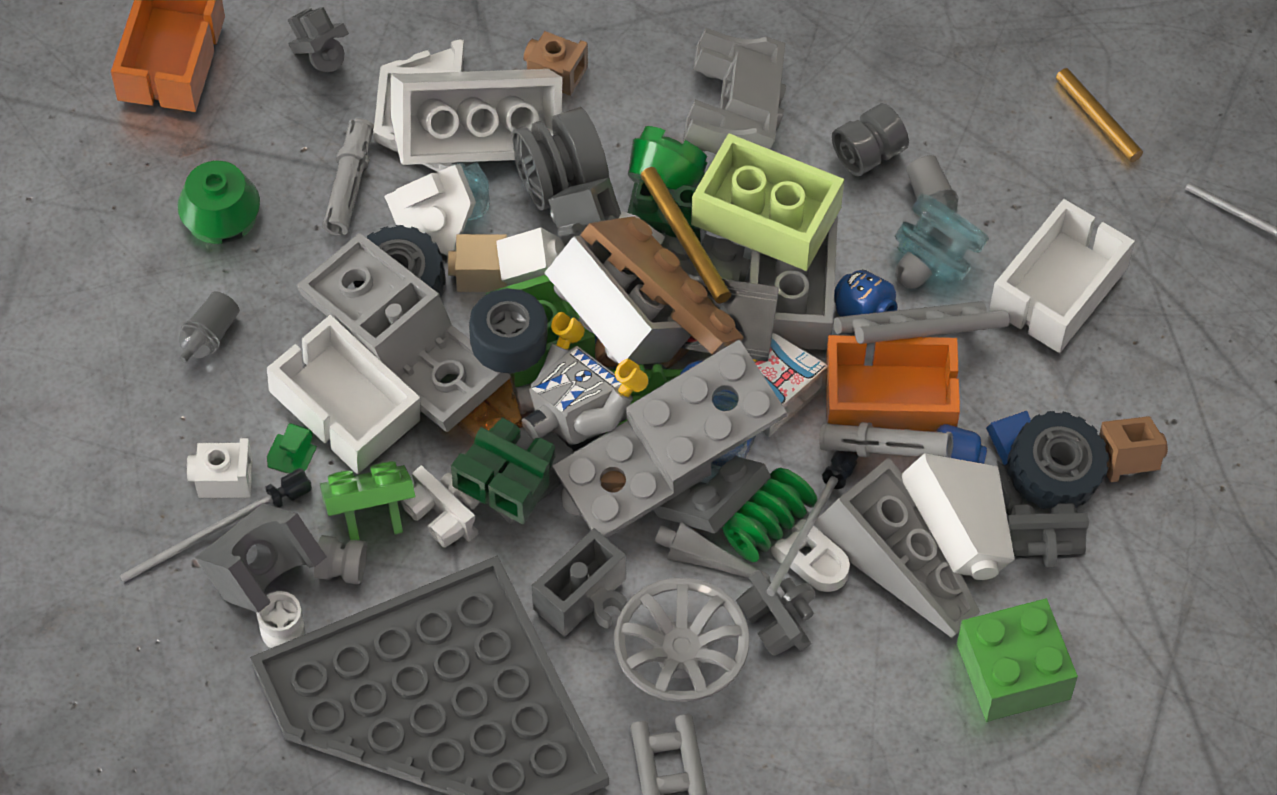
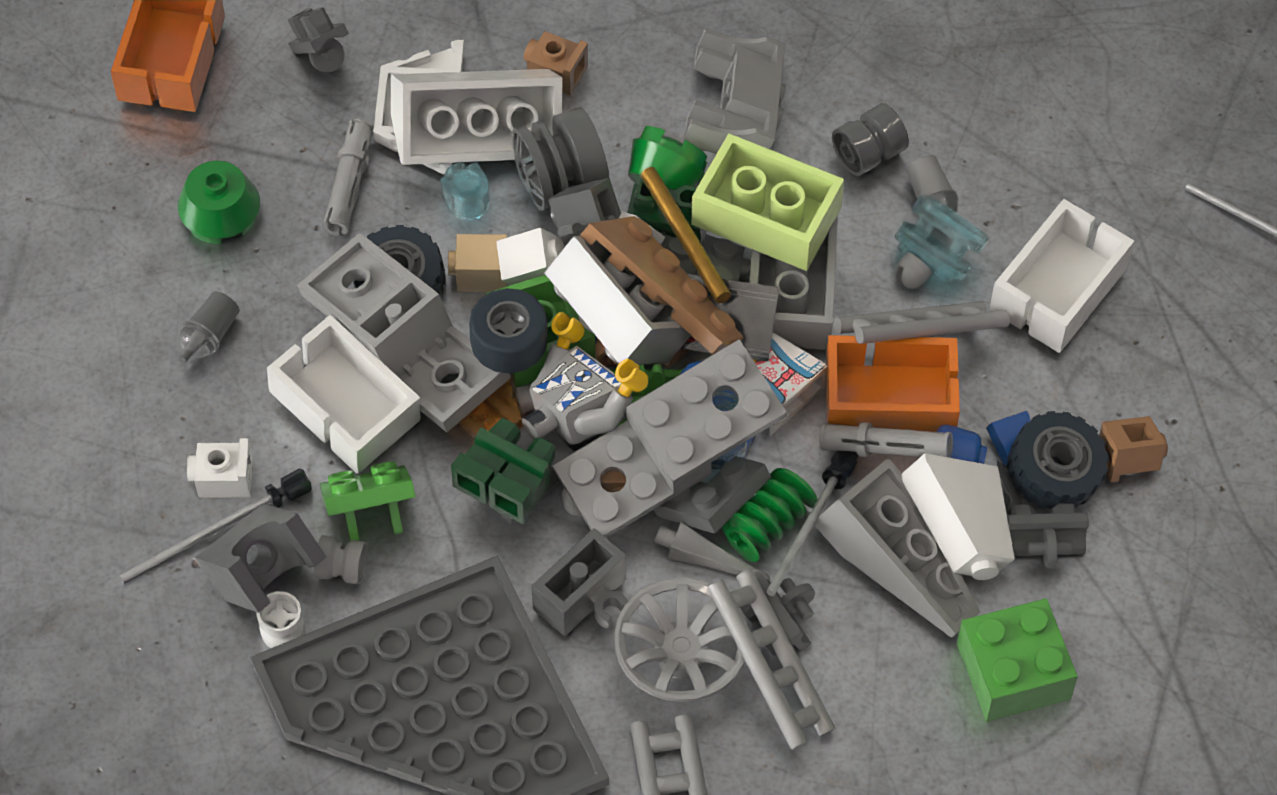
(291, 450): green piece -> none
(435, 205): white plate -> none
(454, 517): white hips -> none
(771, 682): none -> light grey bar
(824, 567): white plate -> none
(864, 294): blue head -> none
(1099, 115): pearl gold bar -> none

